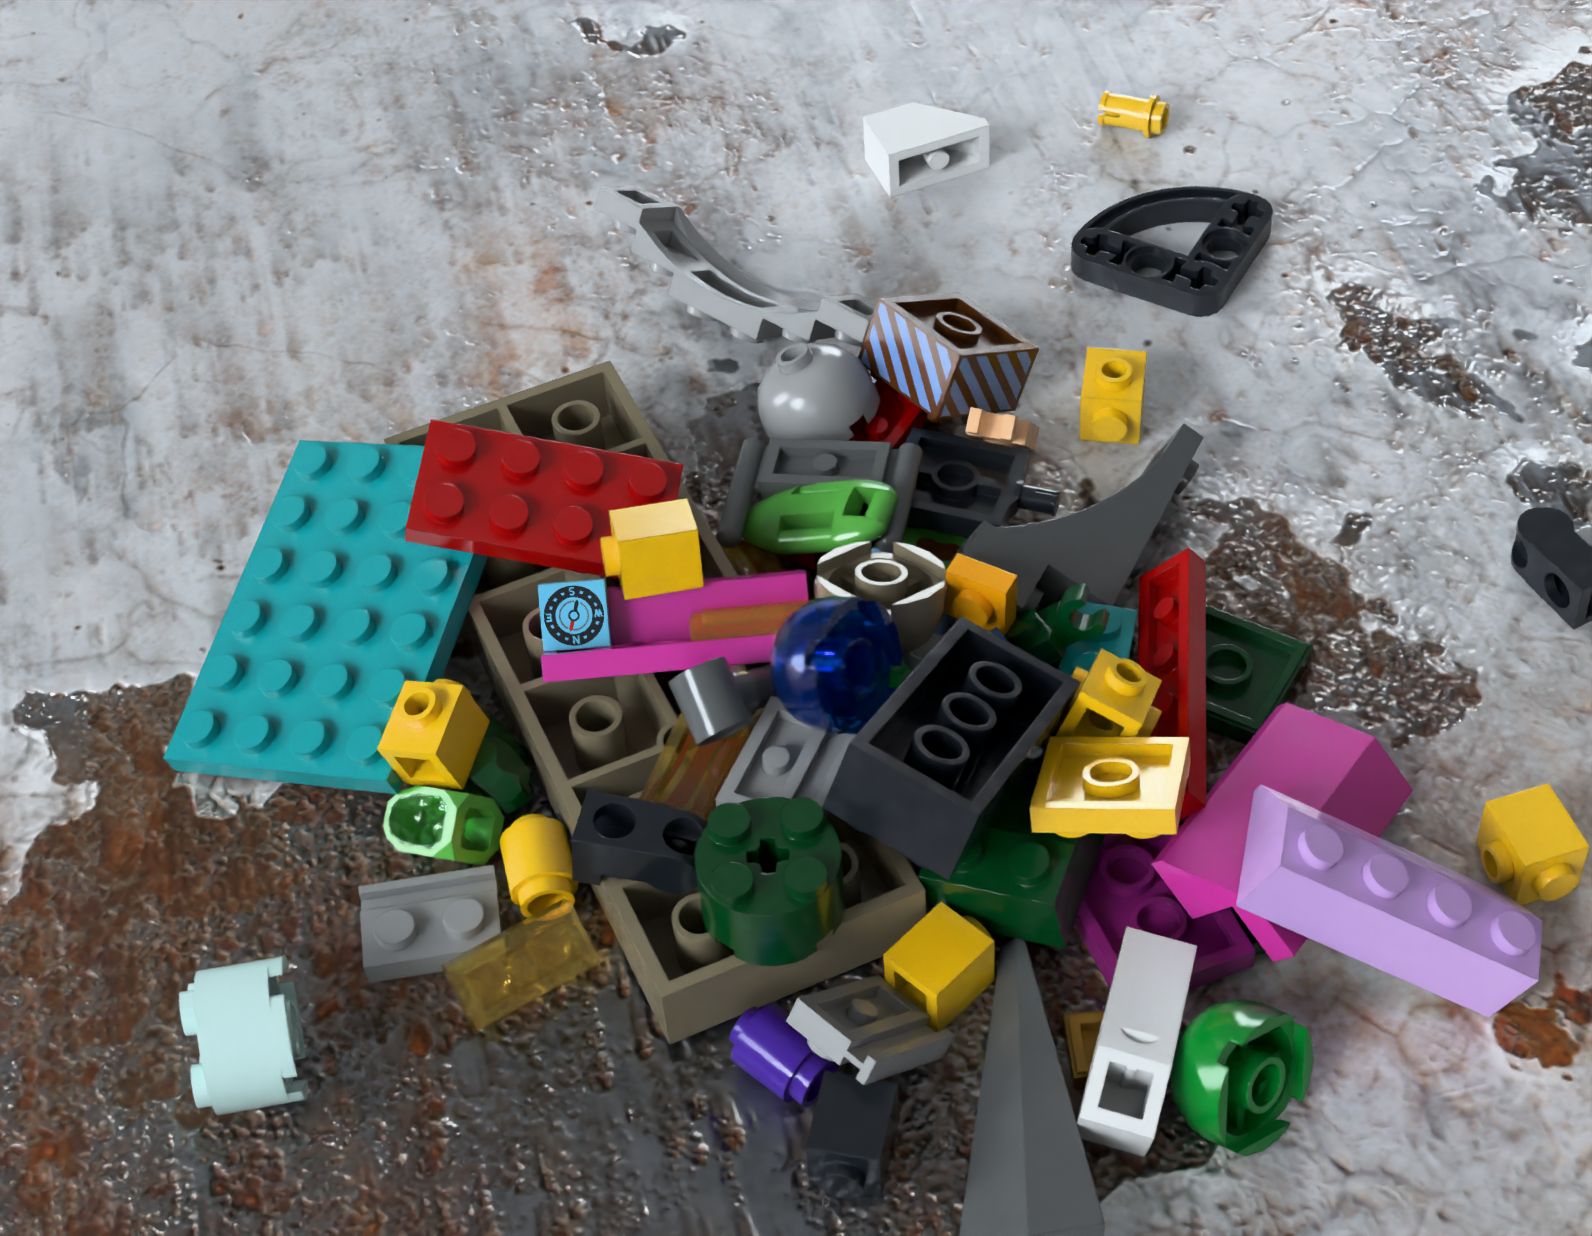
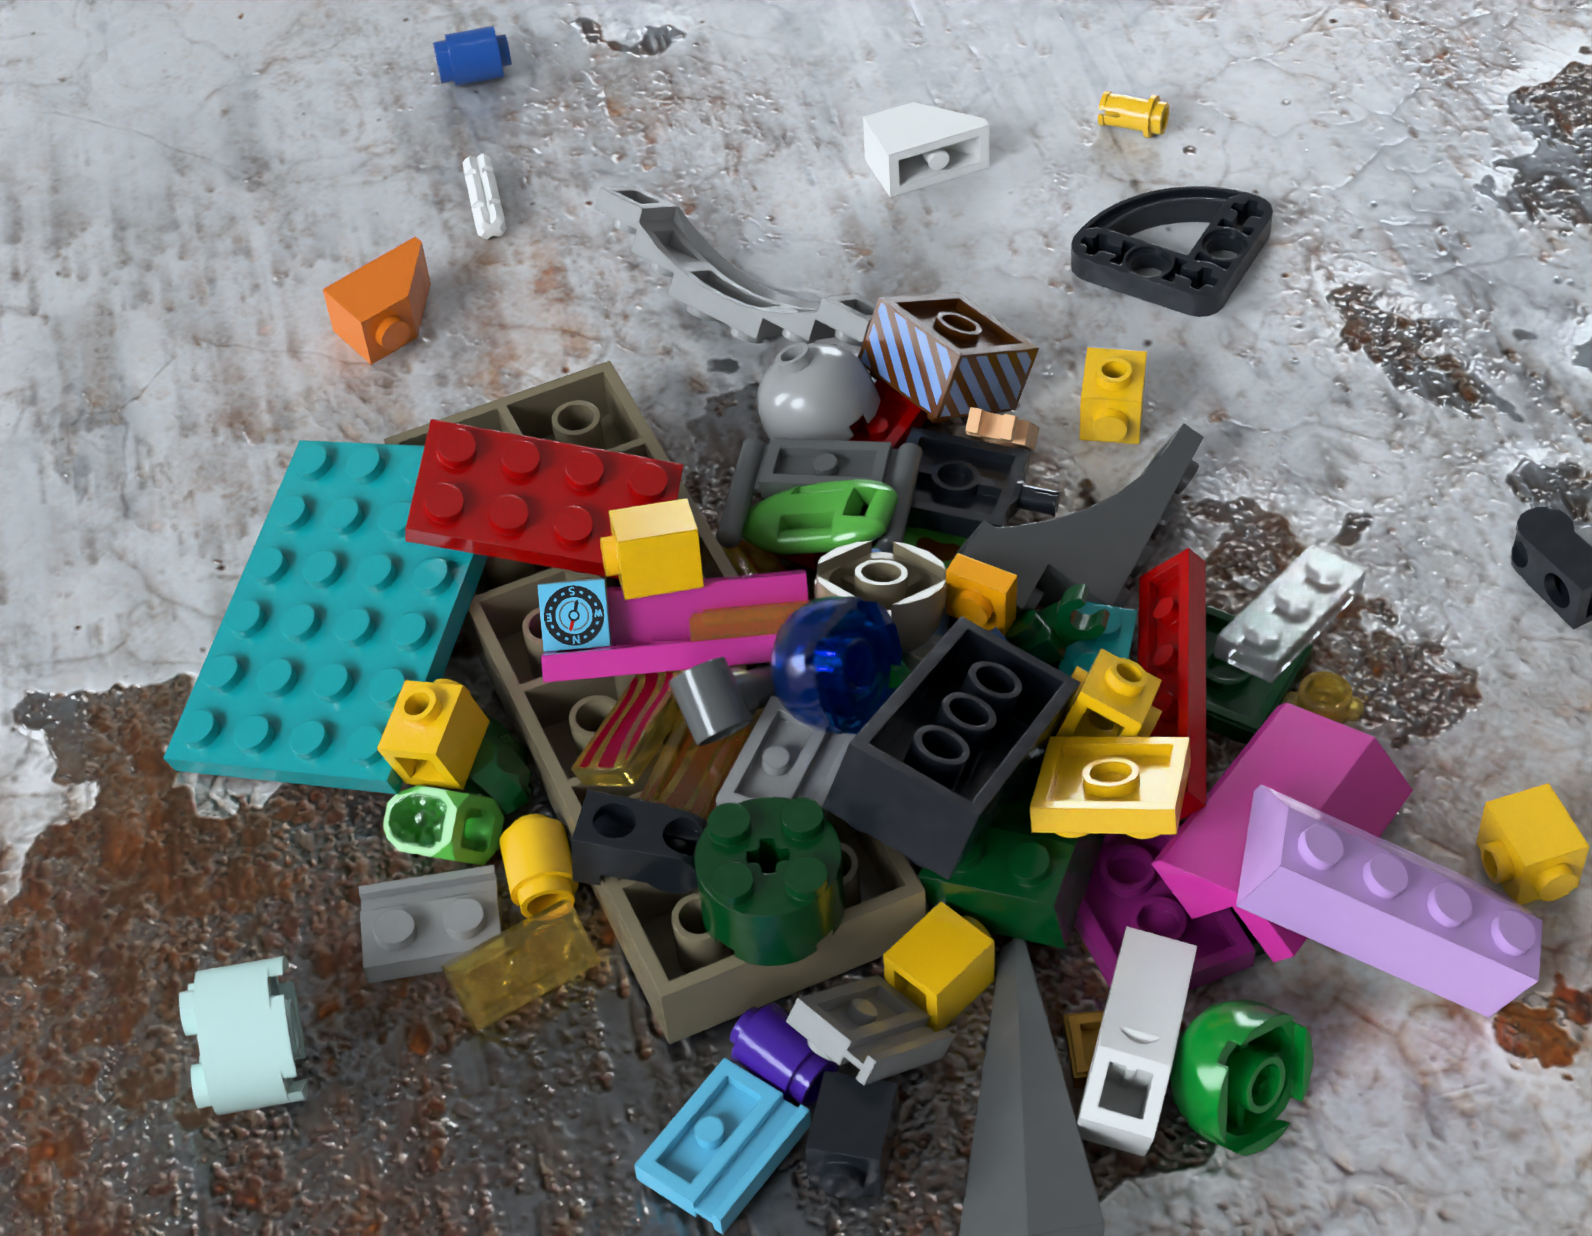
(381, 302): none -> orange slope
(472, 56): none -> blue brick
(484, 196): none -> white axle
(630, 732): none -> clear yellow tile
(722, 1145): none -> medium azure plate
(1290, 613): none -> clear plate
(1331, 693): none -> clear yellow plate

